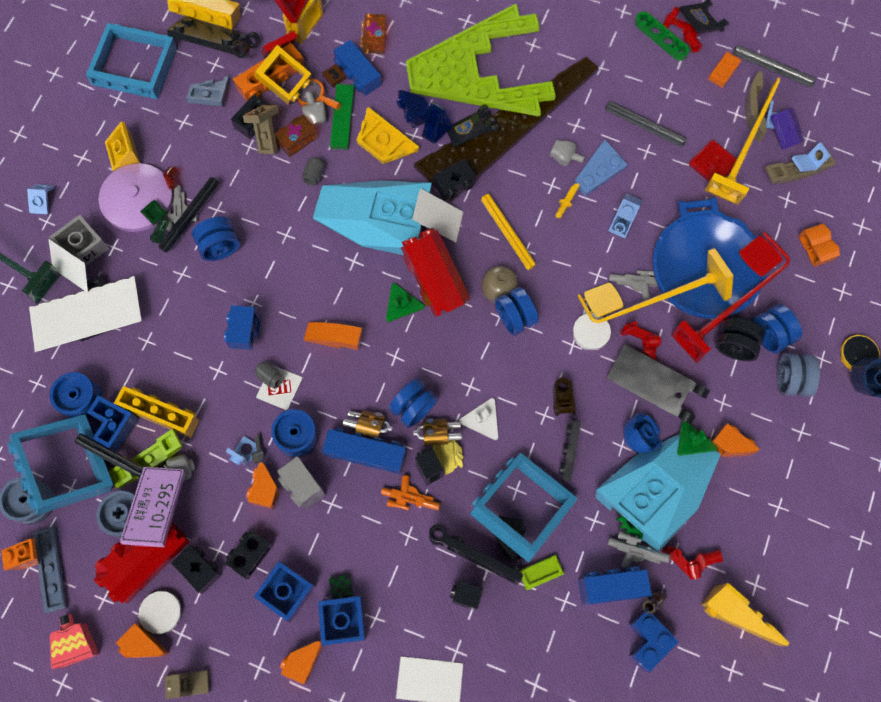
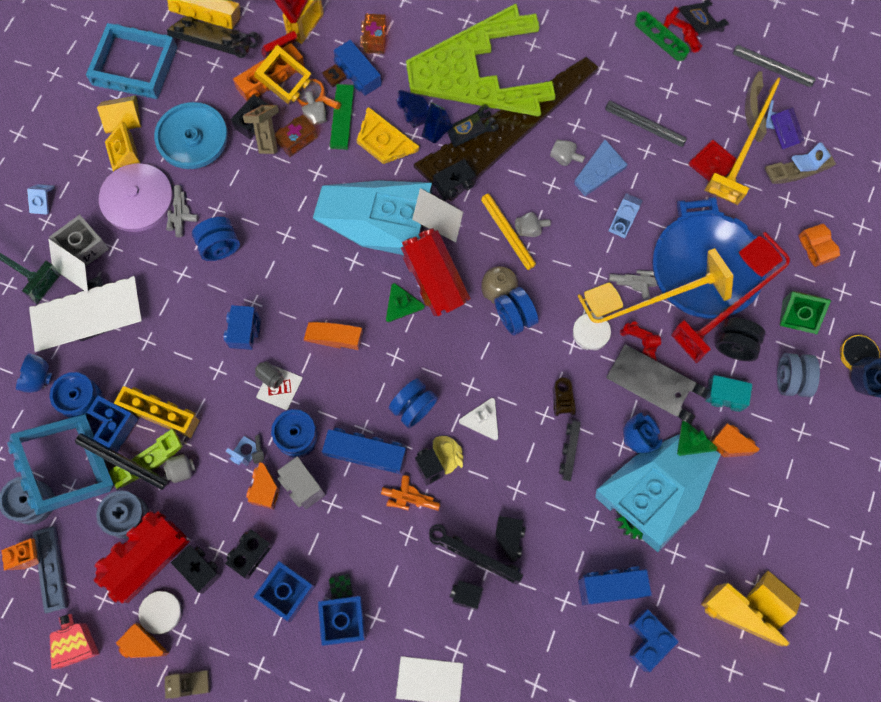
(33, 374): none -> blue cylinder
(119, 110): none -> yellow slope
(153, 212): dark green tile -> none
(153, 507): lavender tile -> none
(159, 231): clear green arm -> none
(169, 175): clear red arm -> none
(188, 215): black axle -> none
(191, 135): none -> dark azure dish
(208, 92): sand blue wing -> none
(301, 662): orange slope -> none
(313, 171): dark grey brick -> none
(368, 423): pearl gold piece -> none
(436, 431): pearl gold piece -> none
(504, 531): dark azure window -> none
(529, 225): none -> light grey piece
(541, 572): lime tile -> none
(567, 200): yellow piece -> none
(636, 552): light grey piece -> none
(655, 601): dark brown pin -> none
(694, 567): red pin -> none
(724, 69): orange plate -> none
(729, 393): none -> teal brick
(773, 600): none -> yellow slope
(780, 328): blue wheel -> none
(803, 312): none -> green slope

